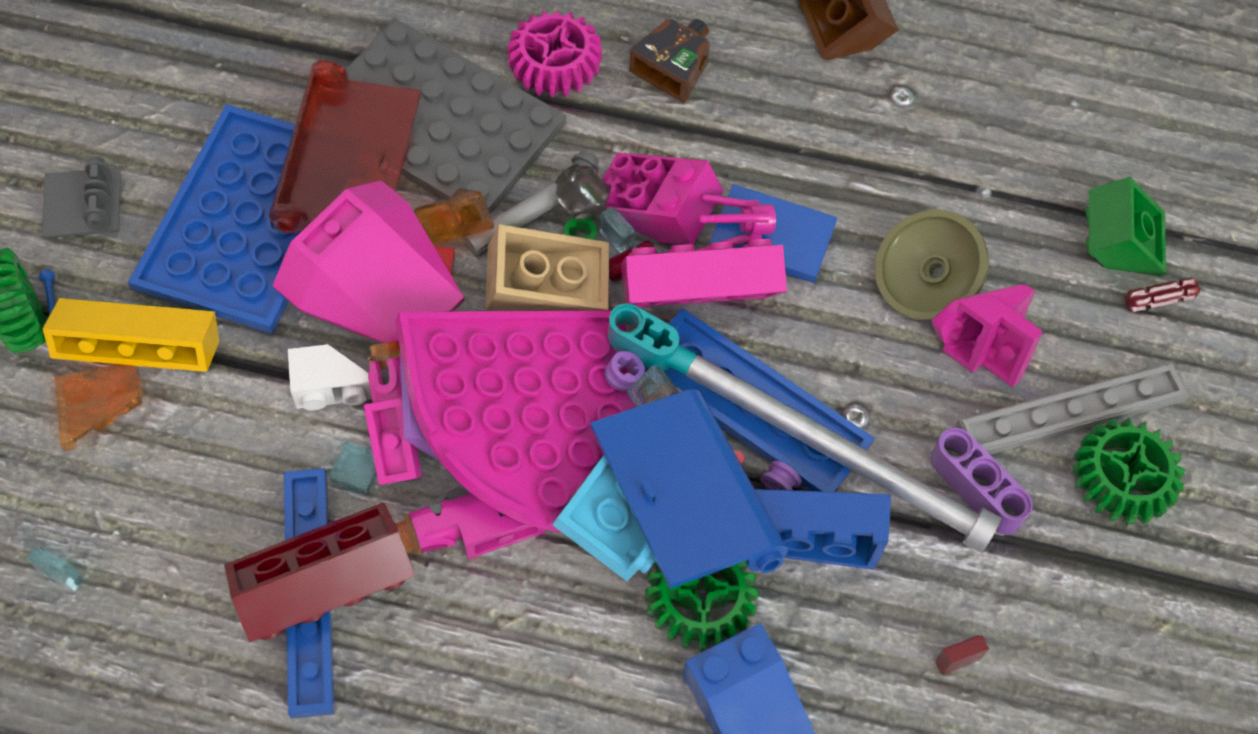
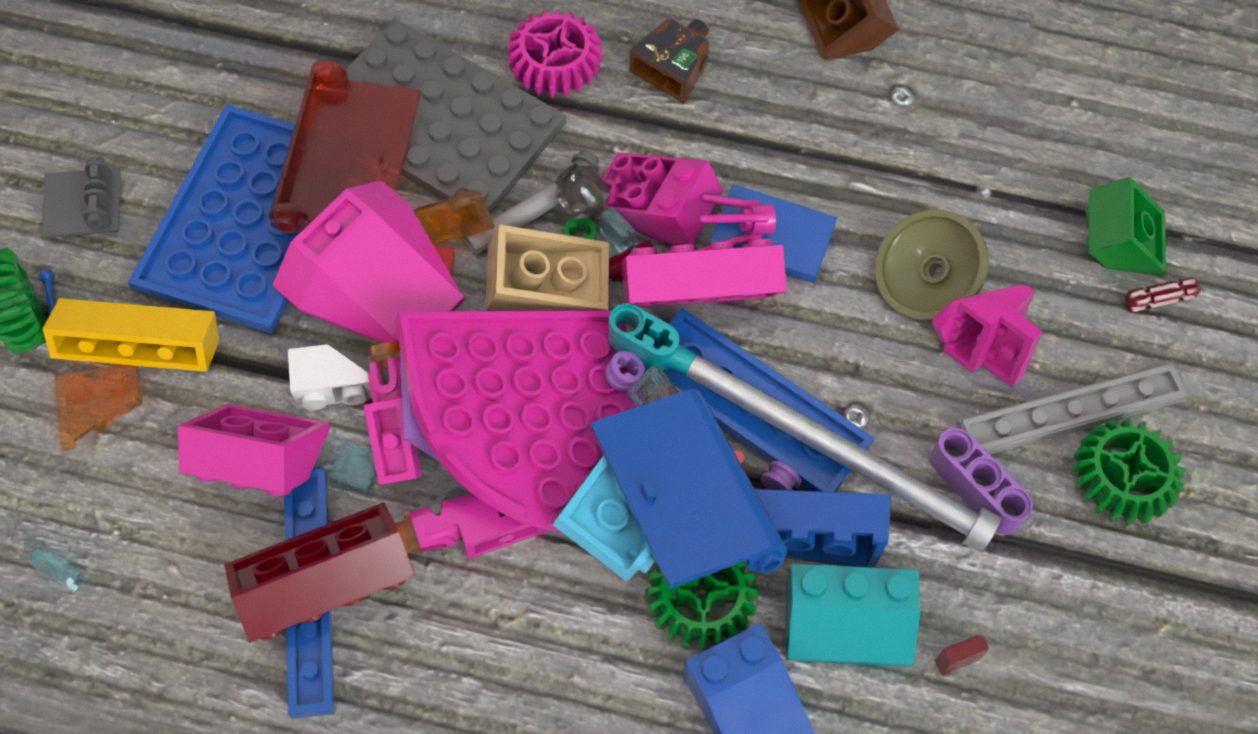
(251, 448): none -> dark pink slope
(852, 615): none -> teal slope

